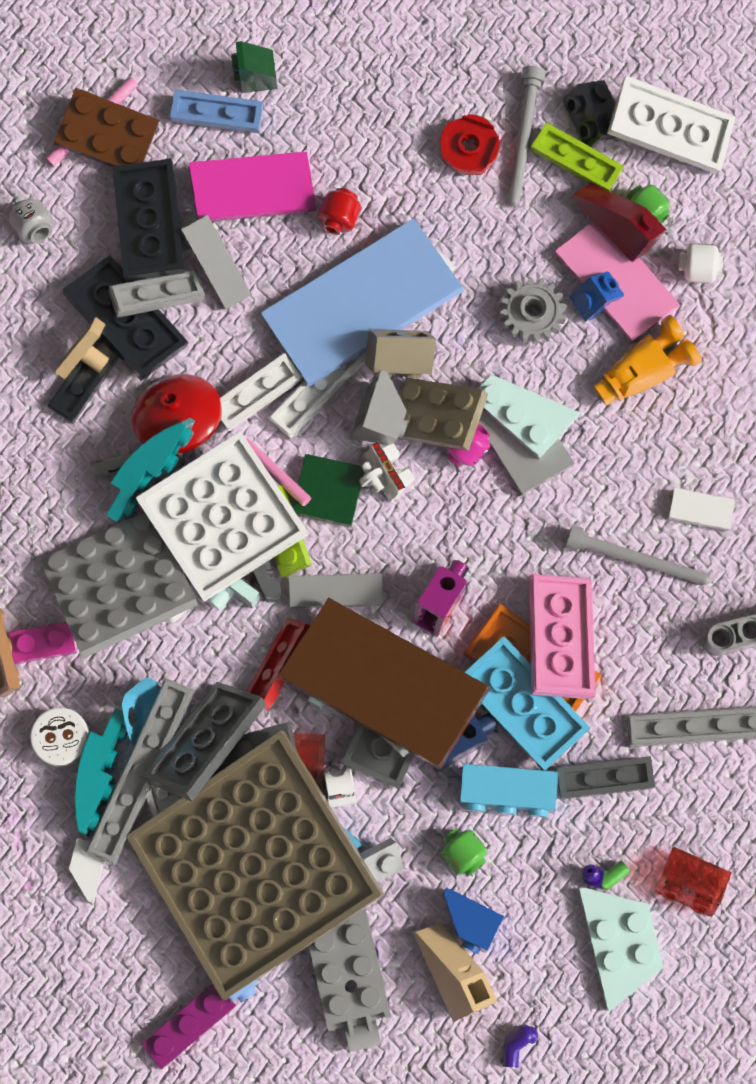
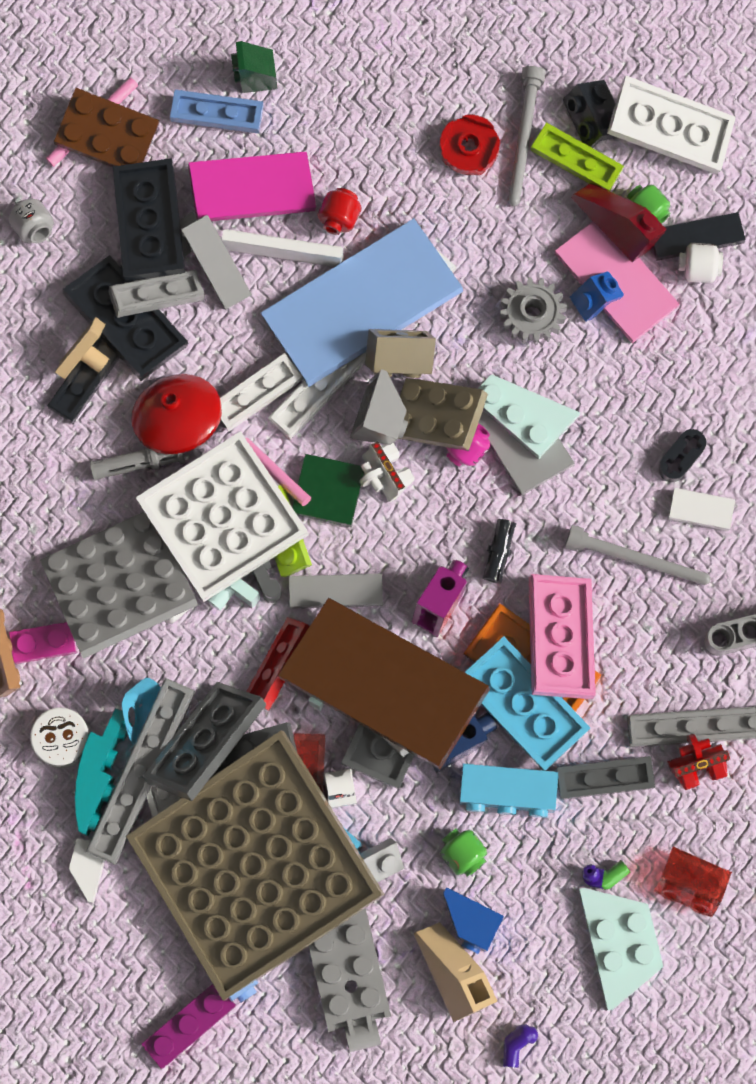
(149, 459): teal slope -> none
(282, 248): none -> white tile
(499, 551): none -> black pin
(647, 363): light orange piece -> none
(687, 459): none -> black beam
(698, 756): none -> red hips
(718, 230): none -> black tile

